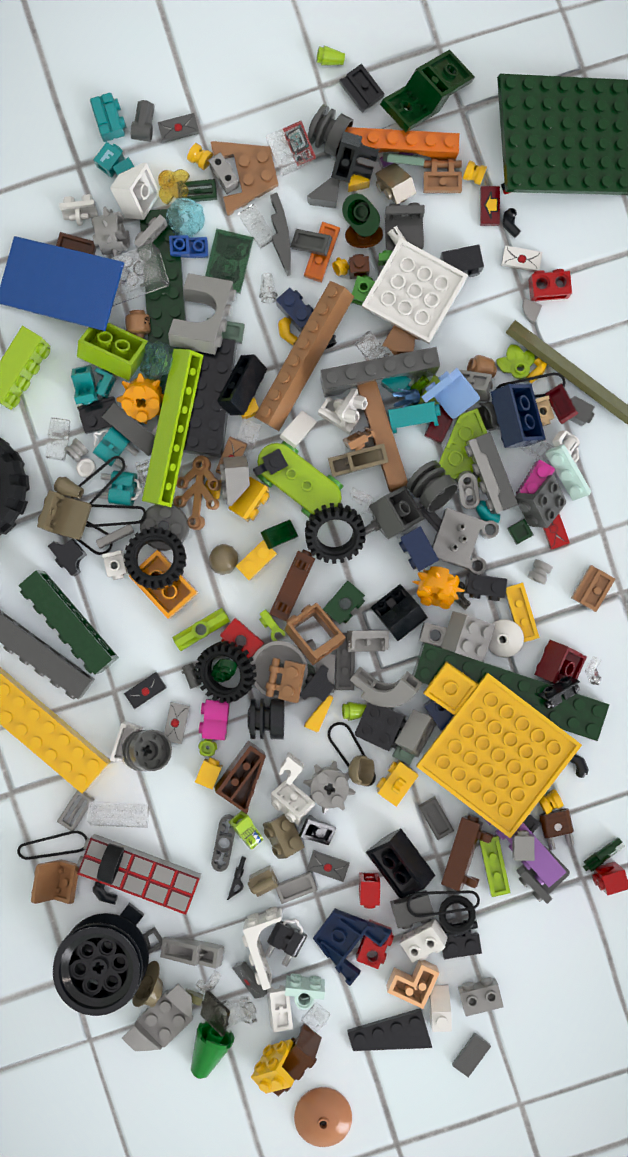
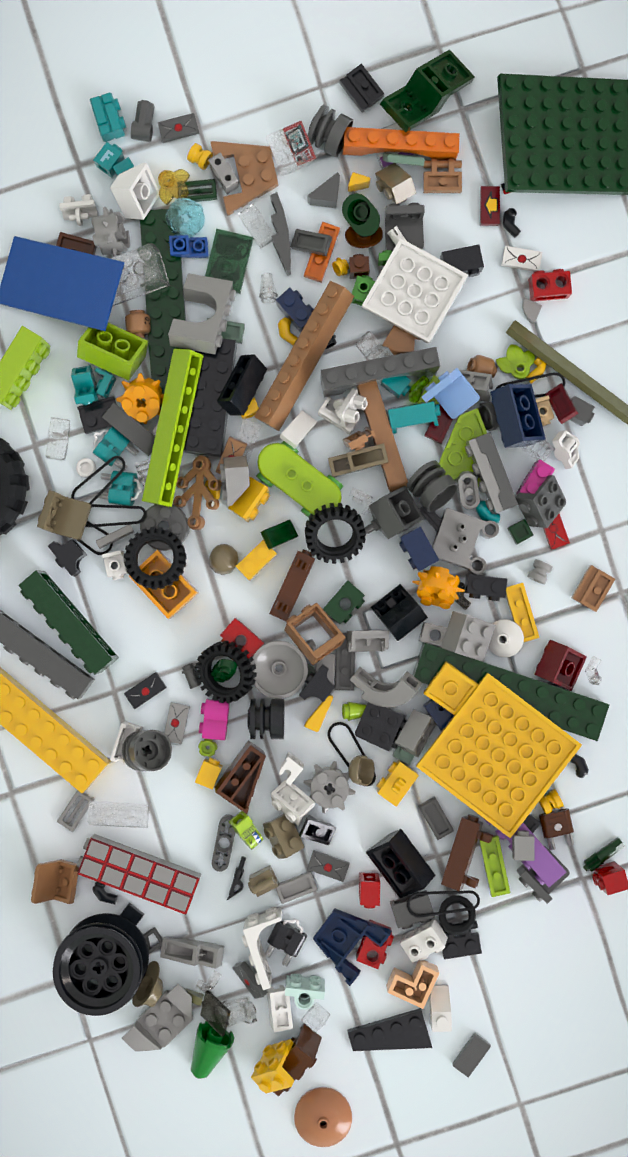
(48, 838): black piece -> none
(68, 488): dark tan cone -> none
(76, 450): light grey wheel -> none
(110, 863): black tyre -> none
(150, 366): clear light blue plate -> none
(155, 228): light grey plate -> none
(190, 636): lime piece -> none
(267, 620): lime plate -> none
(272, 462): black plate -> none
(291, 680): medium nougat plate -> none
(329, 56): lime cone -> none
(346, 163): black brick -> none
(411, 397): flat silver piece -> none
(474, 172): yellow wheel -> none
(480, 996): light grey brick -> none
(566, 687): black hinge -> none
(568, 472): light aqua plate -> none

